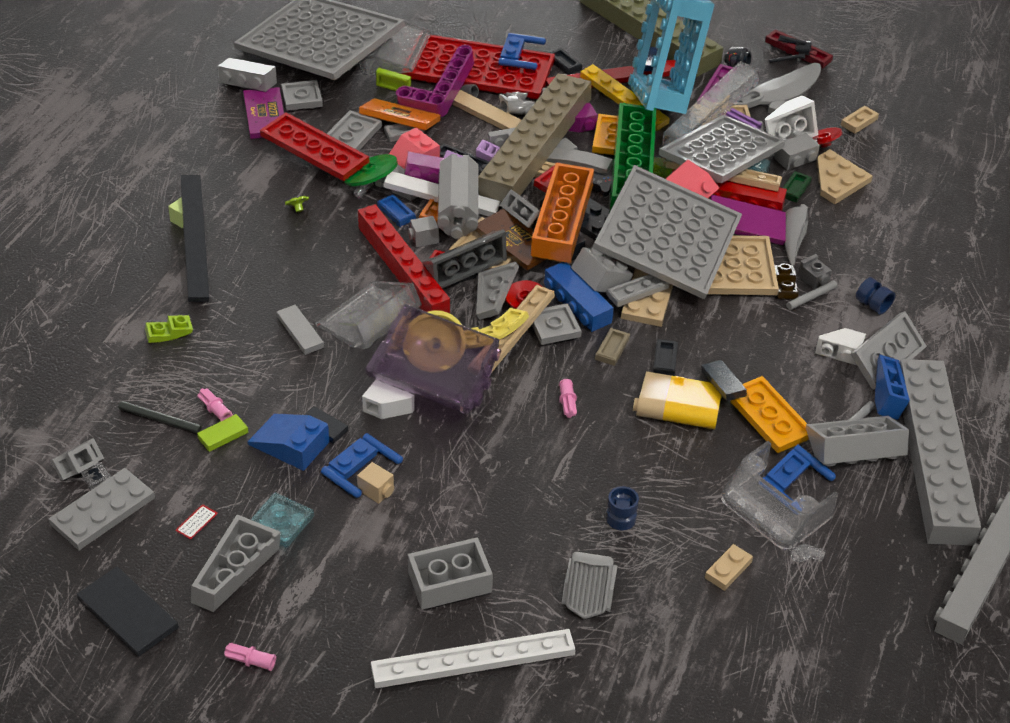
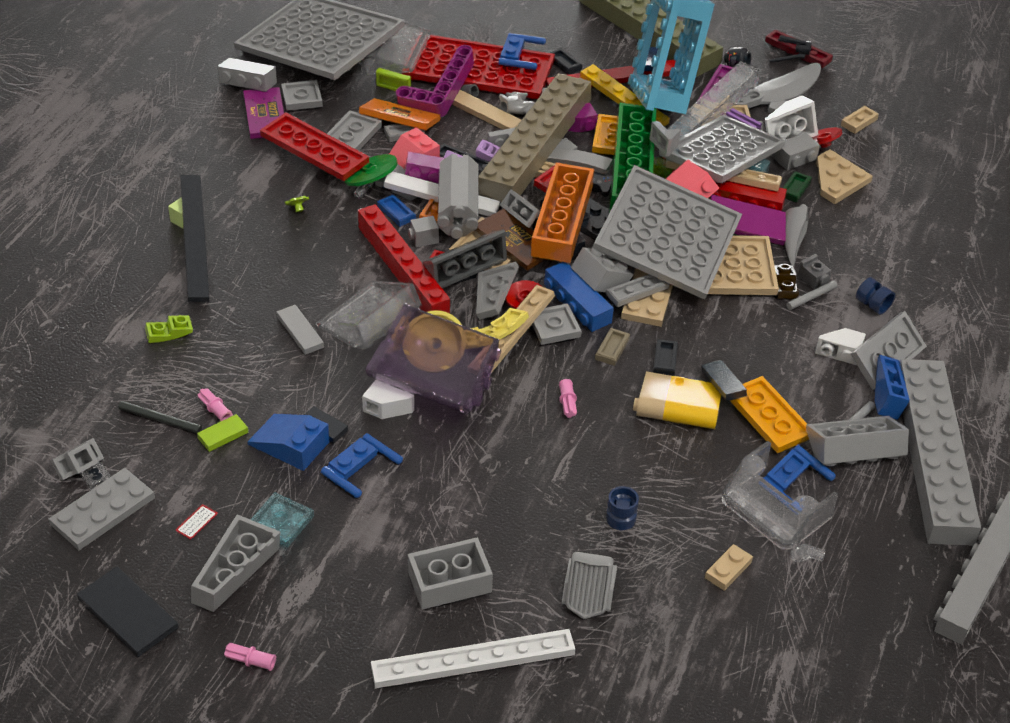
(375, 482): tan brick -> none
(664, 139): none -> light grey slope

